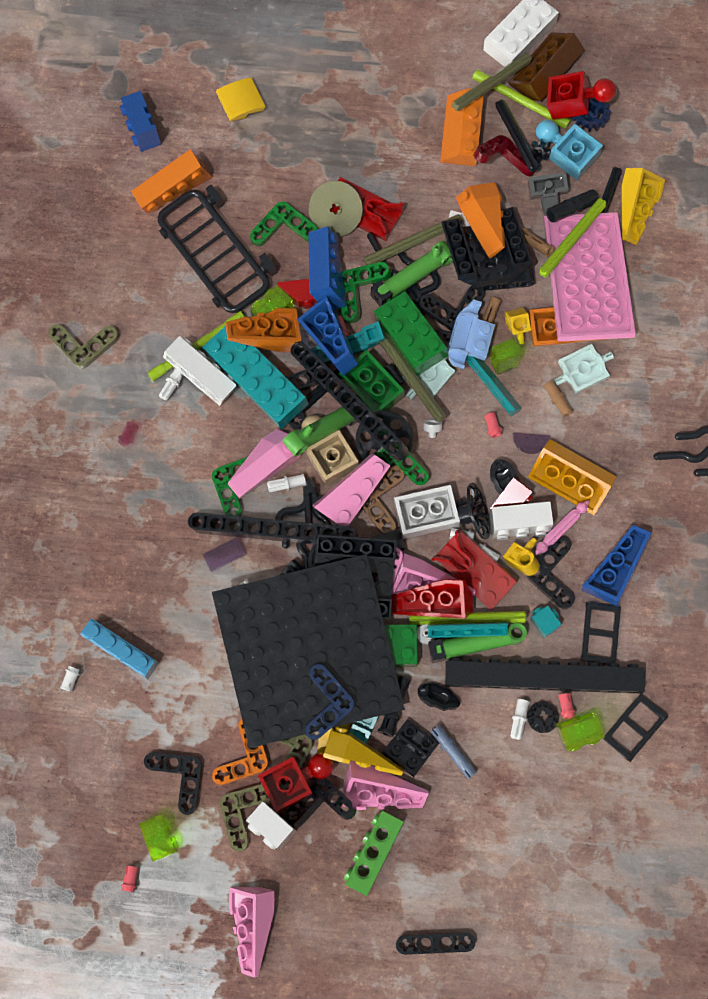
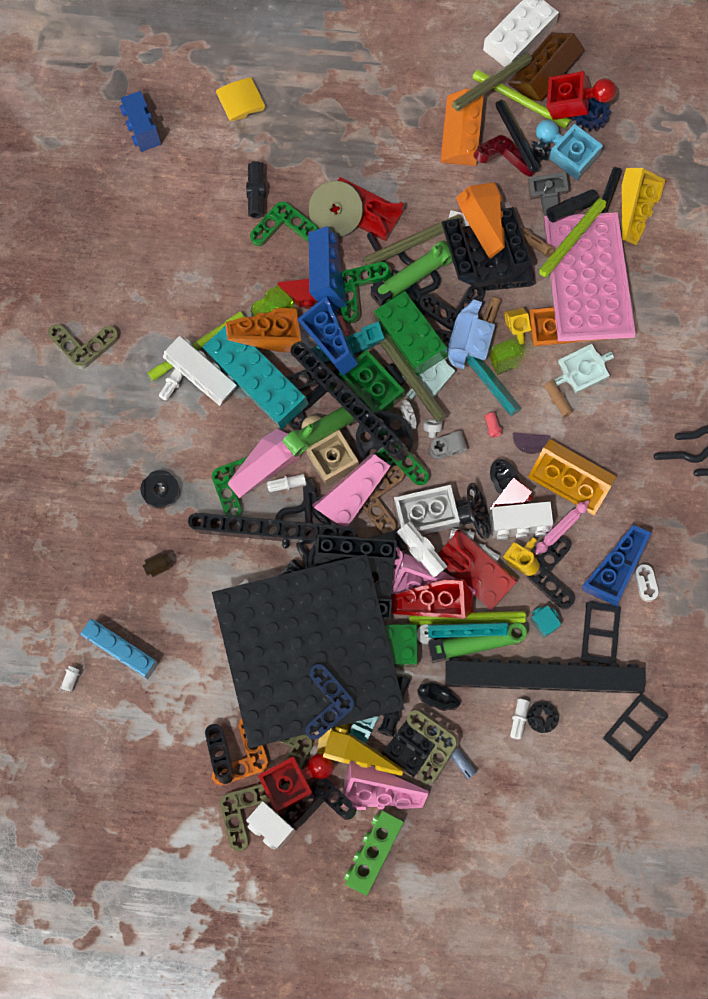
(127, 434): clear pink pin -> none
(130, 879): coral pin -> none
(152, 482): none -> black plate
(157, 564): none -> dark brown brick
(158, 837): clear neon green brick -> none
(171, 182): orange wedge -> none
(182, 769): black beam -> none
(208, 202): black bar -> none
(216, 745): none -> black beam
(224, 554): clear purple tile -> none
(253, 917): bright pink wedge -> none
(255, 189): none -> black piece
(408, 414): none -> white gear
(421, 549): none -> white piece
(435, 943): black beam -> none
(440, 747): none -> olive beam
(451, 445): none -> light grey piece
(566, 706): coral pin -> none
(580, 731): clear neon green brick -> none
(651, 582): none -> white beam

